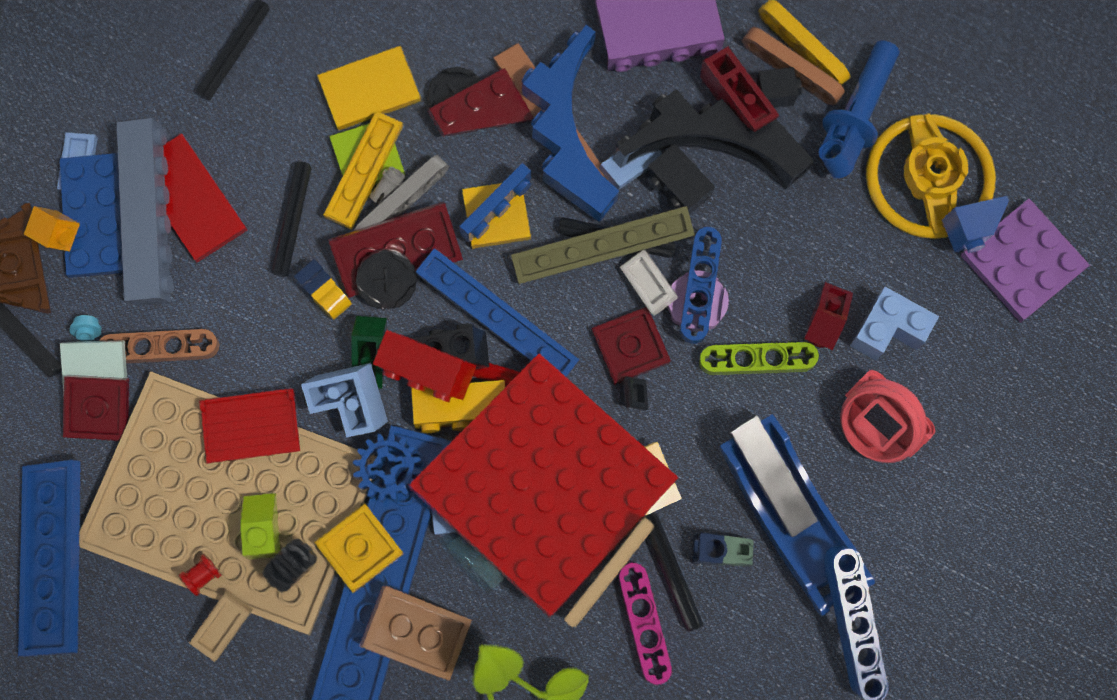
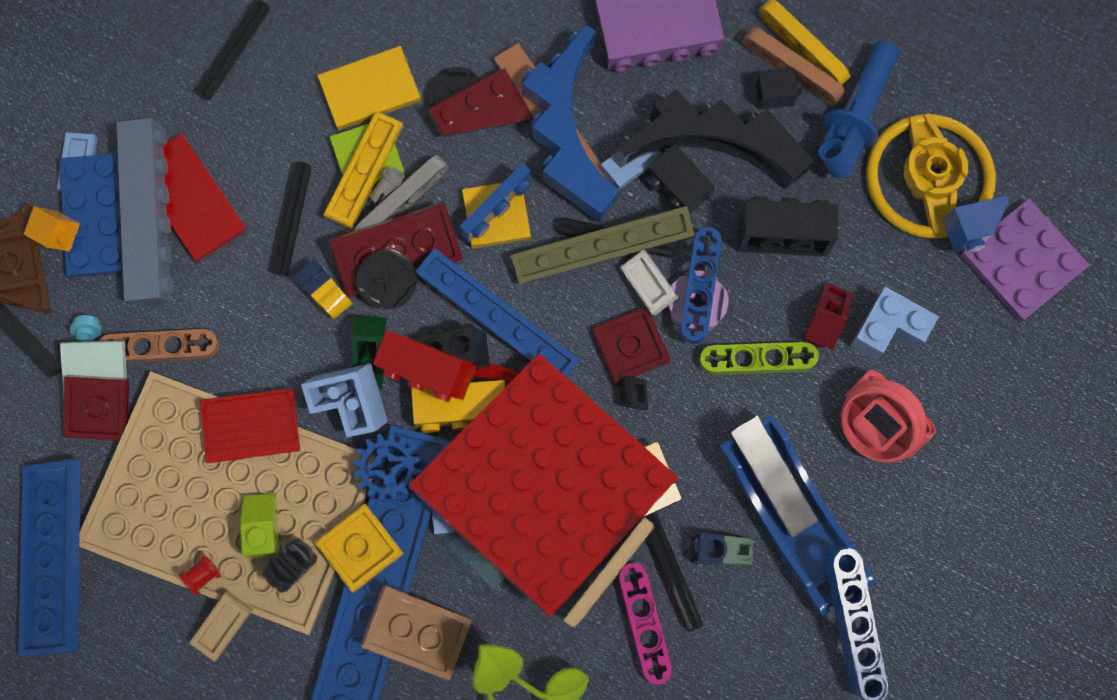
(734, 85): dark red slope -> none
(788, 227): none -> black brick

